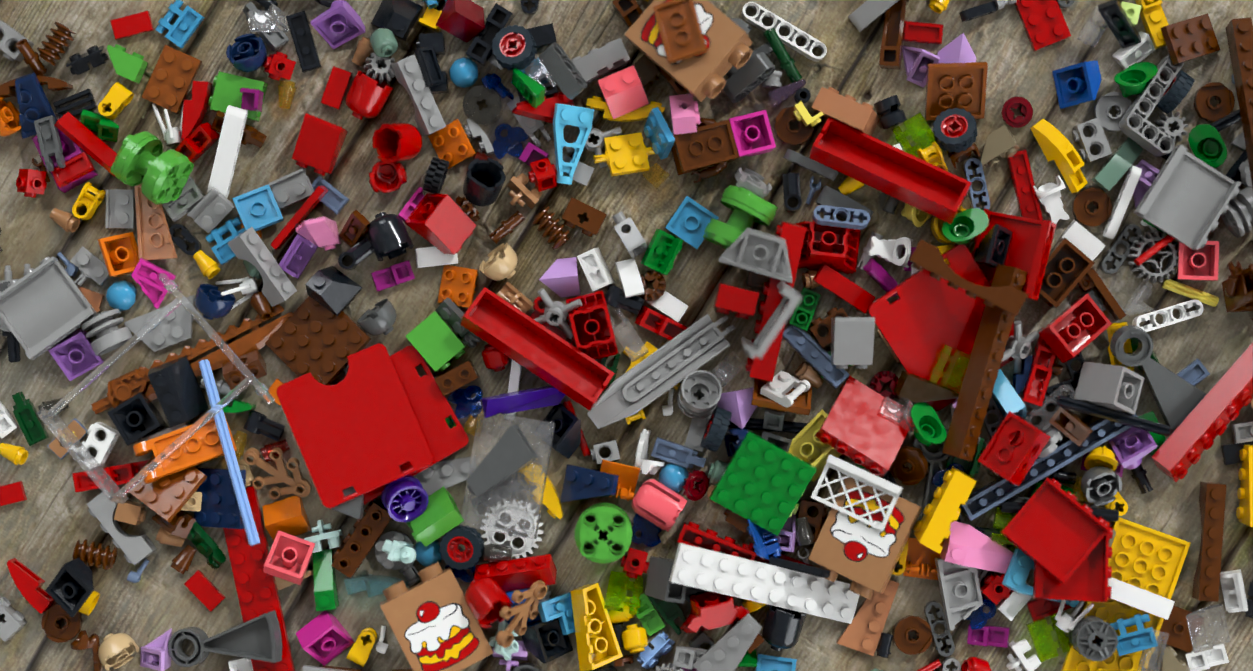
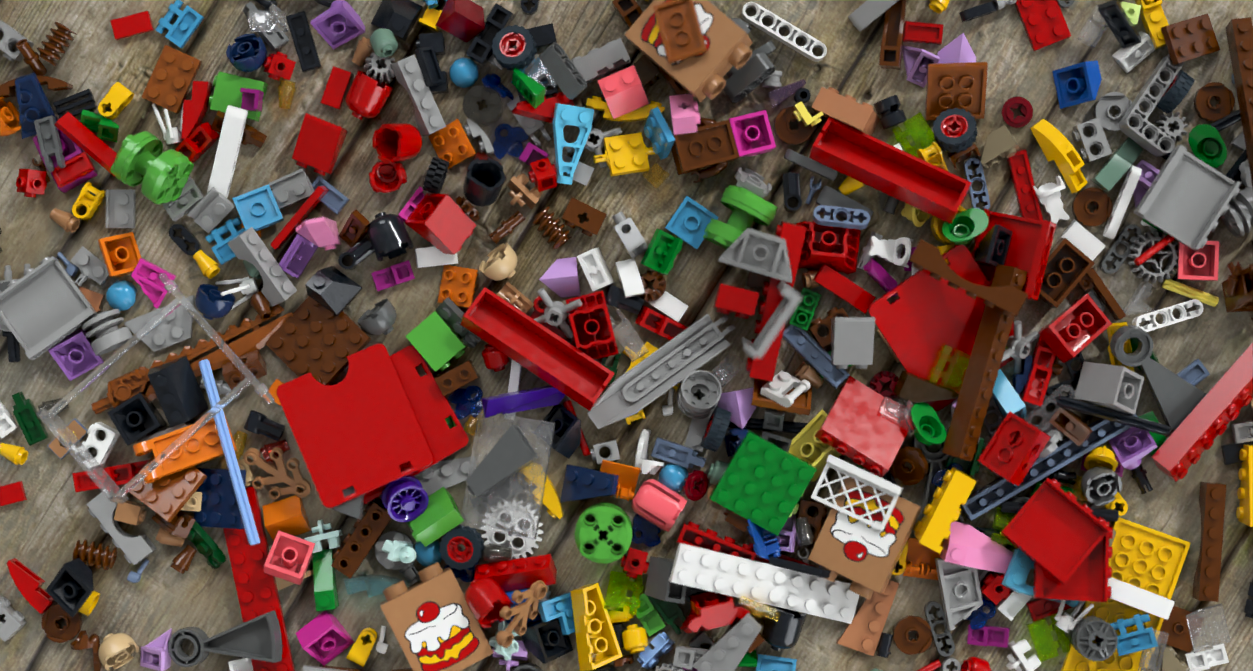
(93, 55): black hinge -> none
(127, 65): bright green slope -> none
(152, 229): nougat wing -> none
(204, 590): red tile -> none
(238, 406): green slope -> none
(759, 609): none -> clear yellow plate
(784, 58): dark green pin -> none
(1135, 77): green piece -> none
(1233, 591): white hinge -> none

